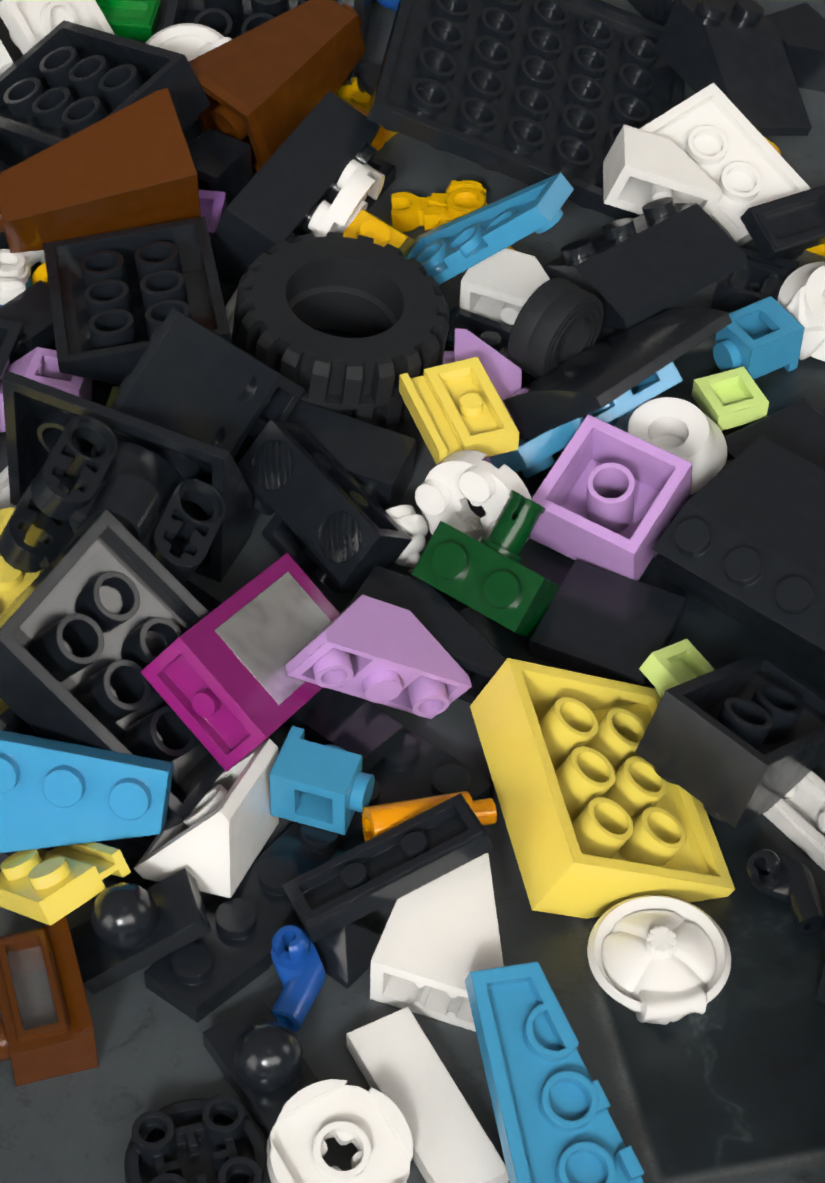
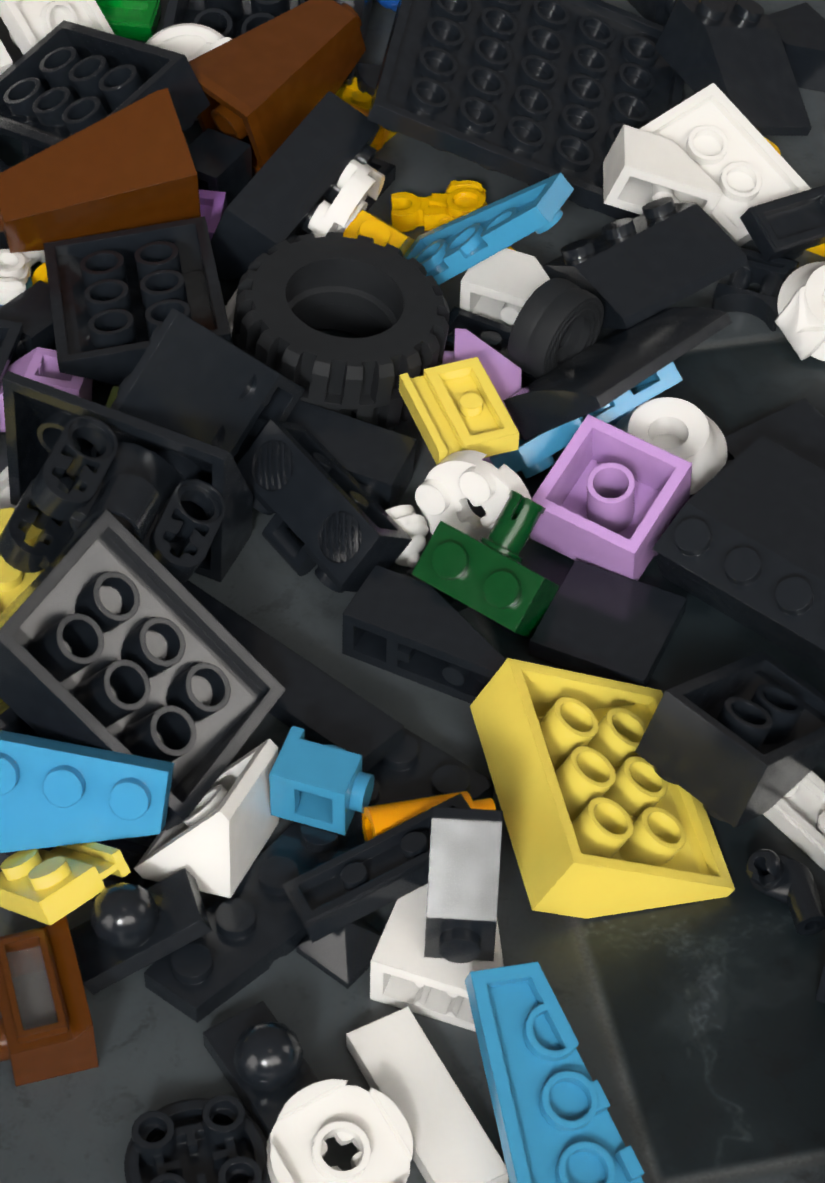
(230, 667): magenta panel -> none
(299, 973): blue arm -> none
(383, 658): lavender slope -> none
(463, 884): none -> slope
(659, 957): white piece -> none
(674, 666): yellowish green plate -> none
(730, 398): yellowish green plate -> none
(760, 339): dark azure brick -> none

